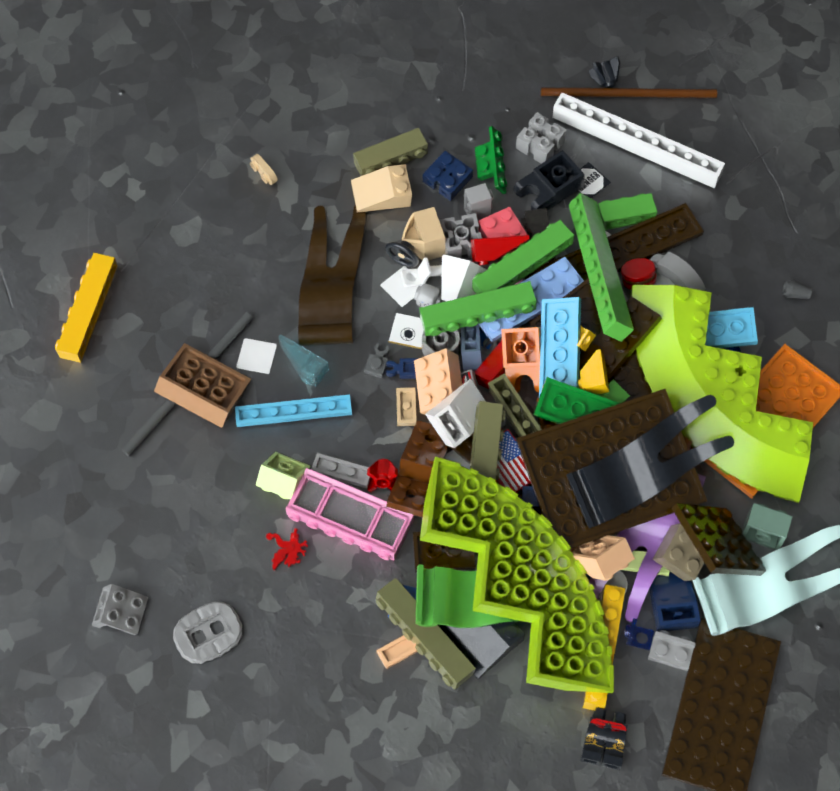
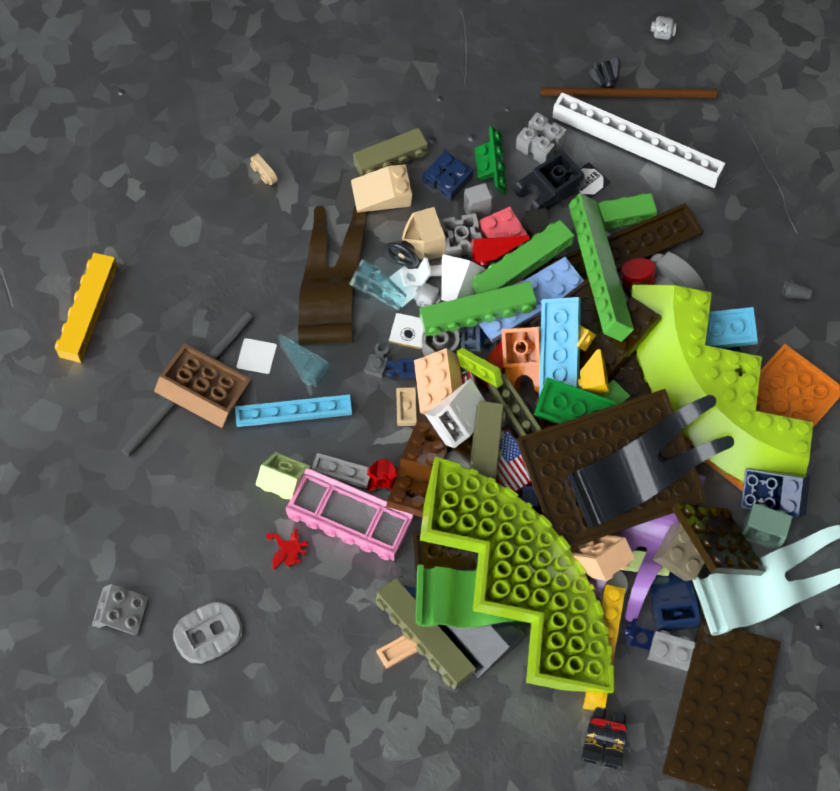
(377, 284): none -> clear light blue slope
(480, 367): none -> lime plate
(663, 28): none -> light grey head
(776, 490): none -> slope

